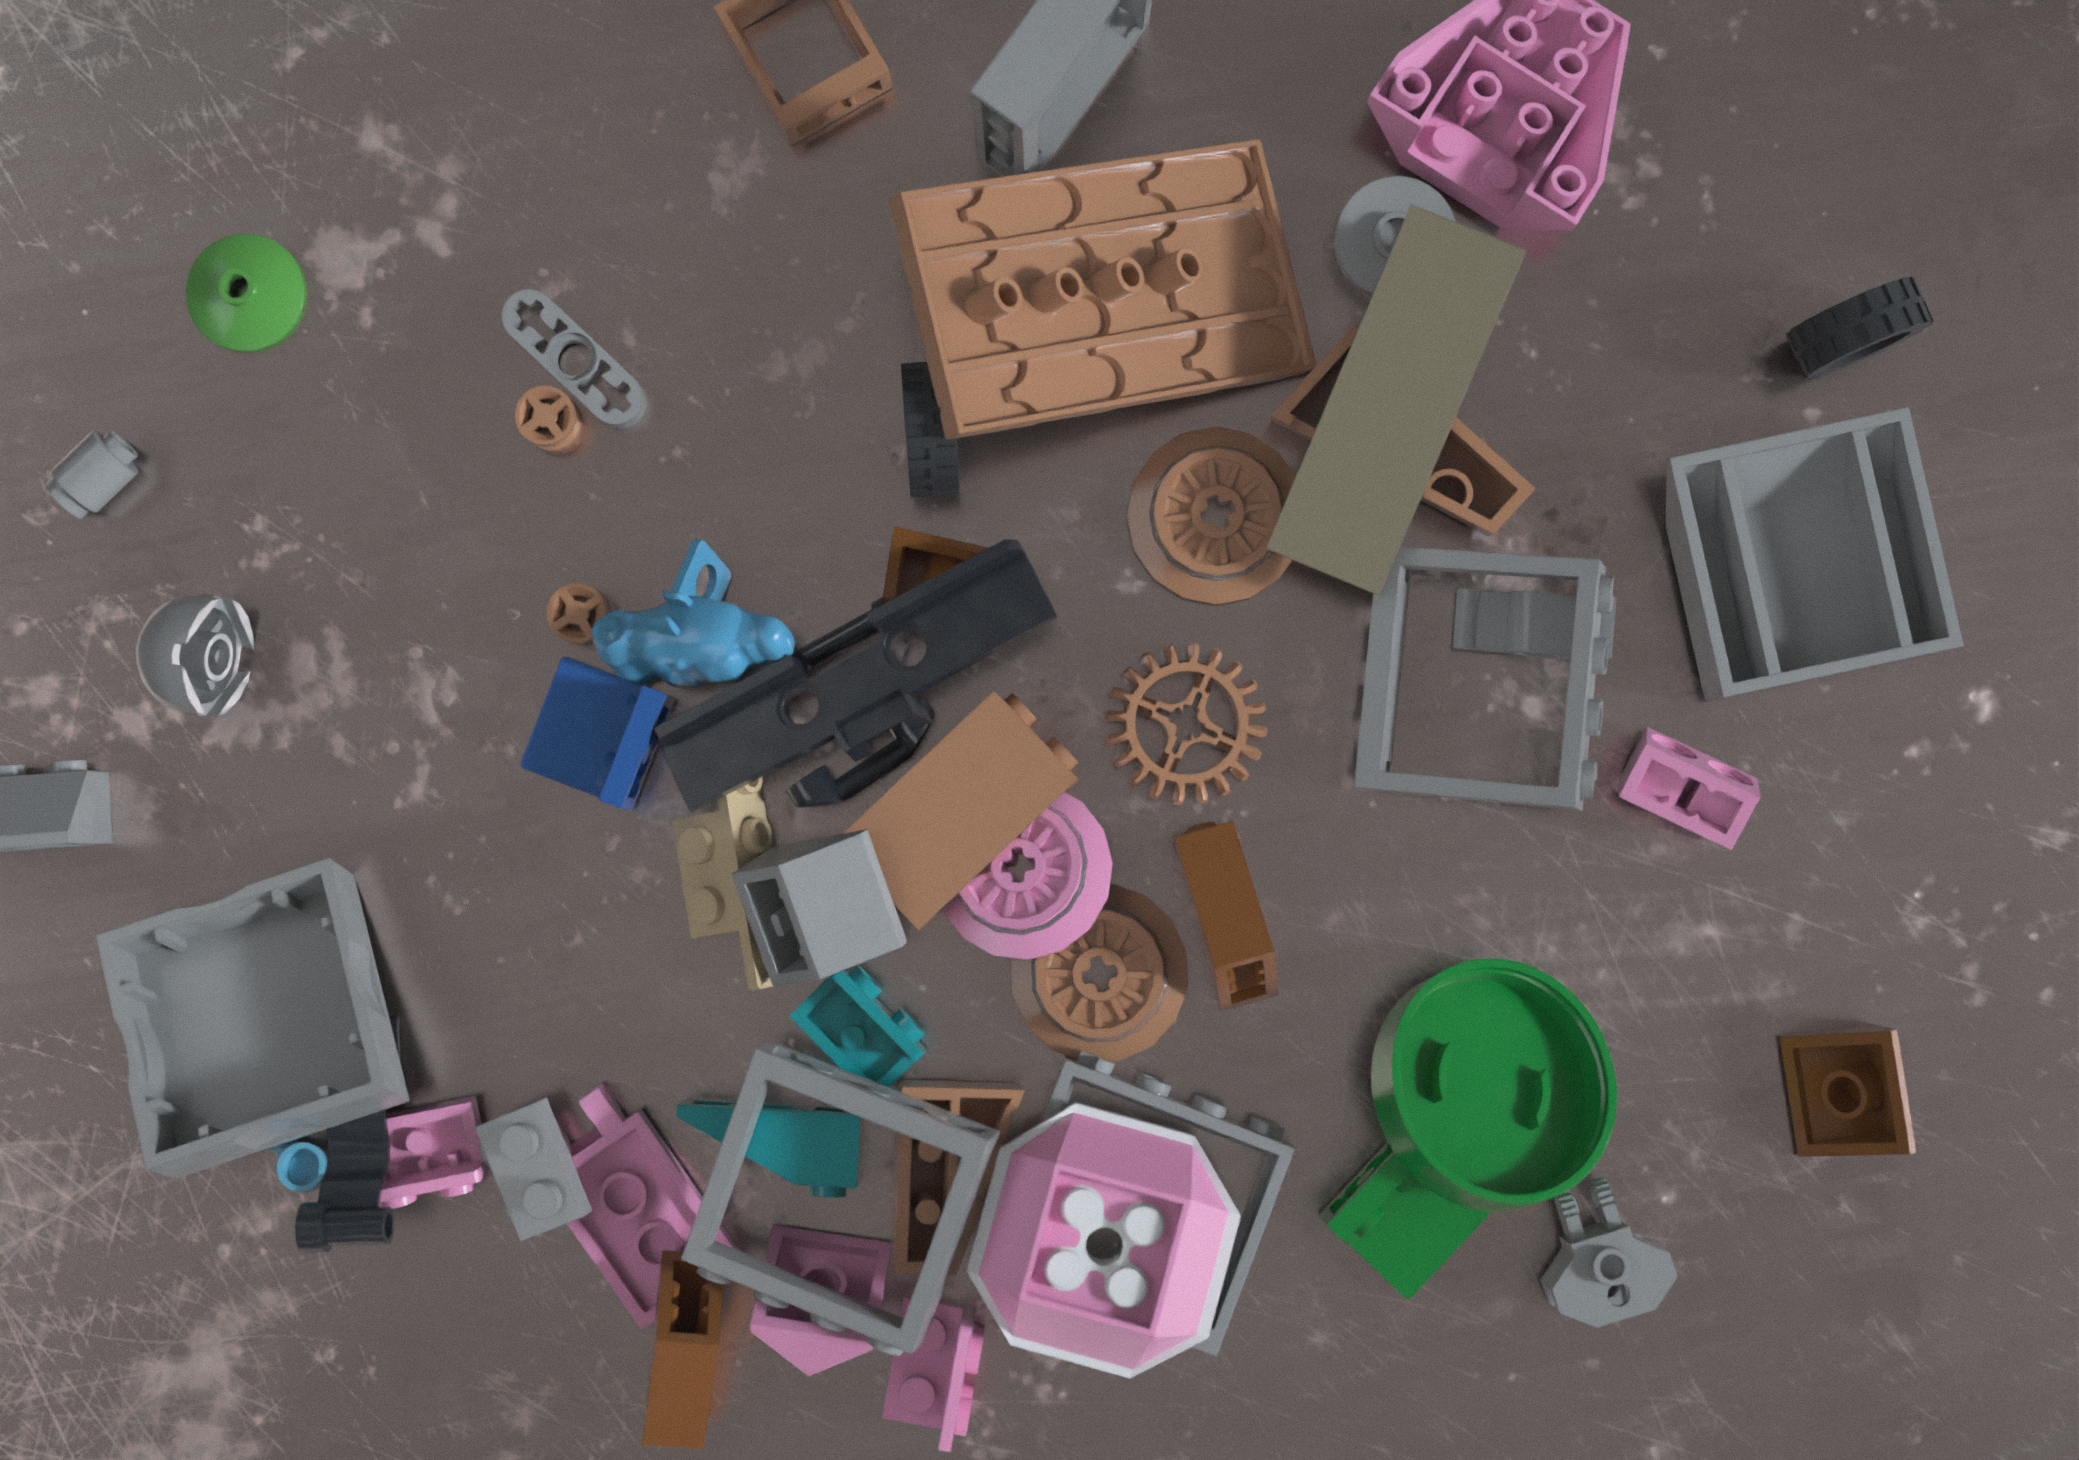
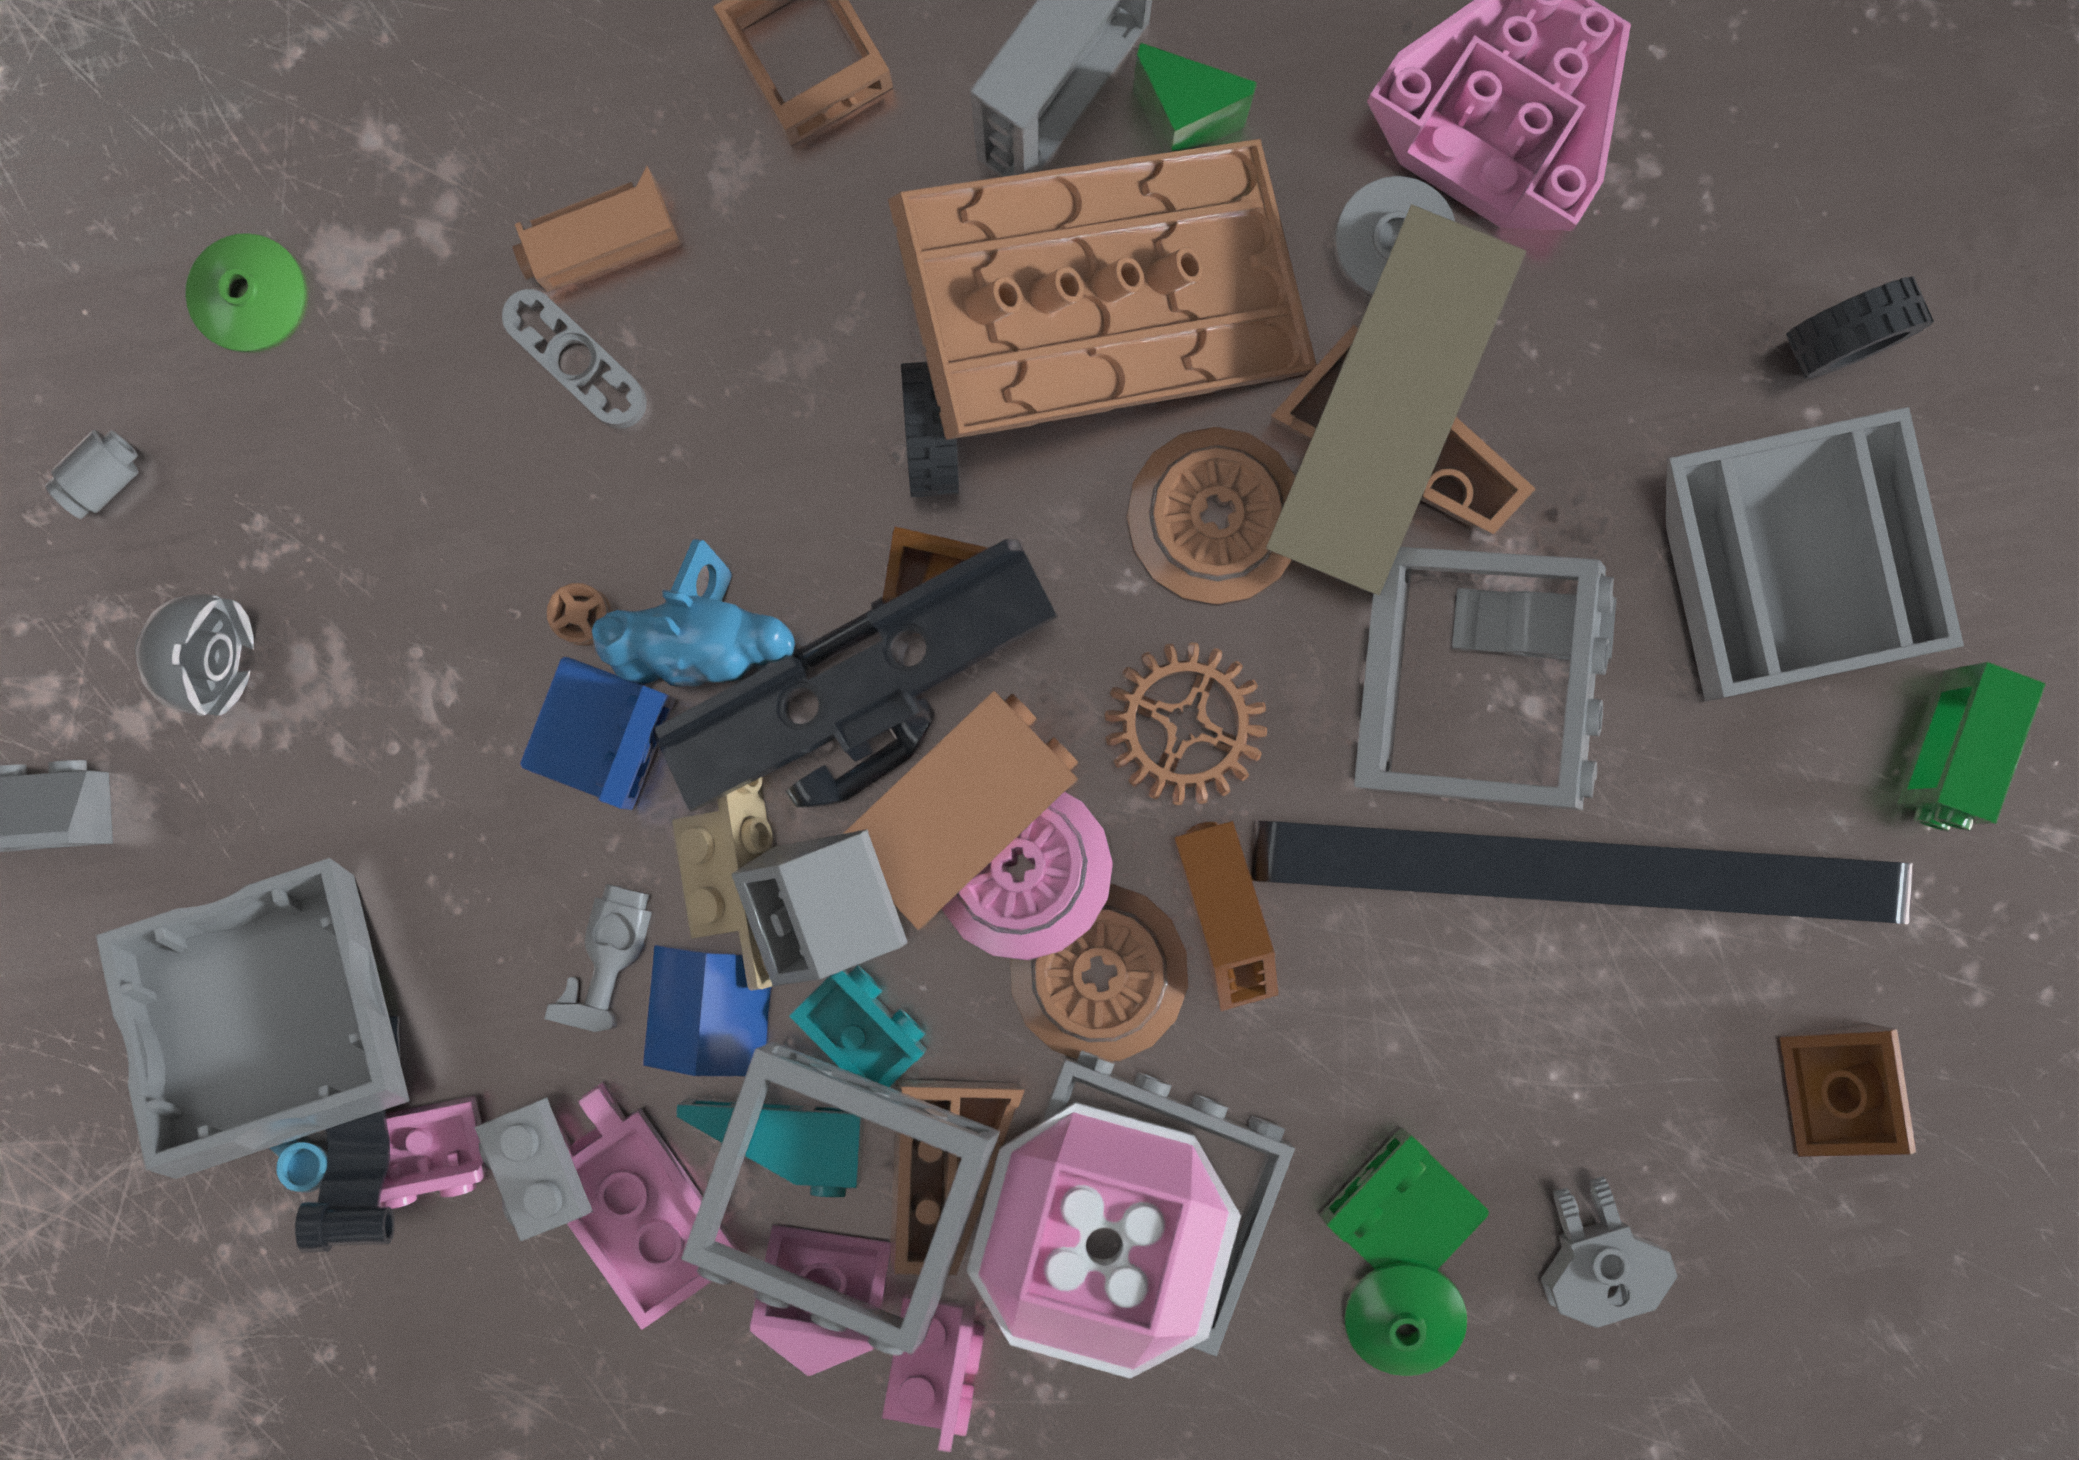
(539, 409): nougat wheel -> none
(595, 234): none -> nougat window
(613, 943): none -> light grey piece
(682, 1355): dark orange slope -> none
(703, 1013): none -> blue slope
(1189, 100): none -> green slope
(1400, 1296): none -> green dish
(1494, 1085): green piece -> none
(1582, 872): none -> black beam
(1689, 788): bright pink brick -> none
(1970, 746): none -> green window

